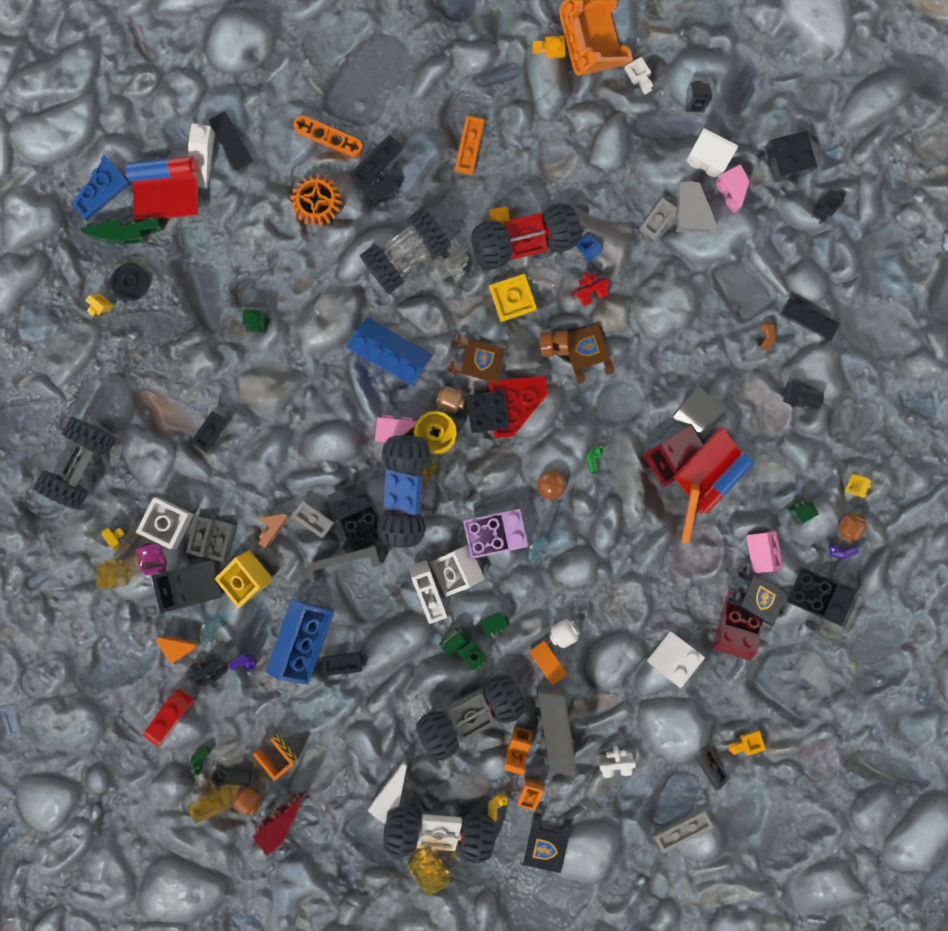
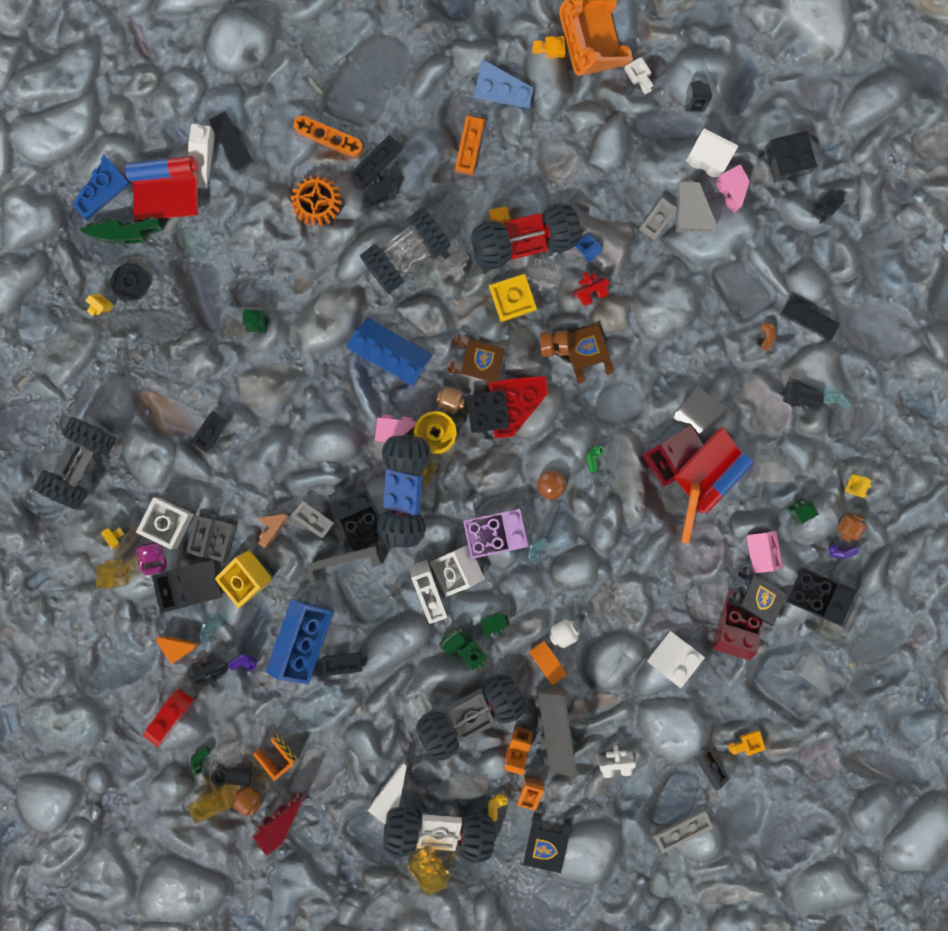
(501, 87): none -> medium blue wing
(837, 397): none -> clear light blue arm

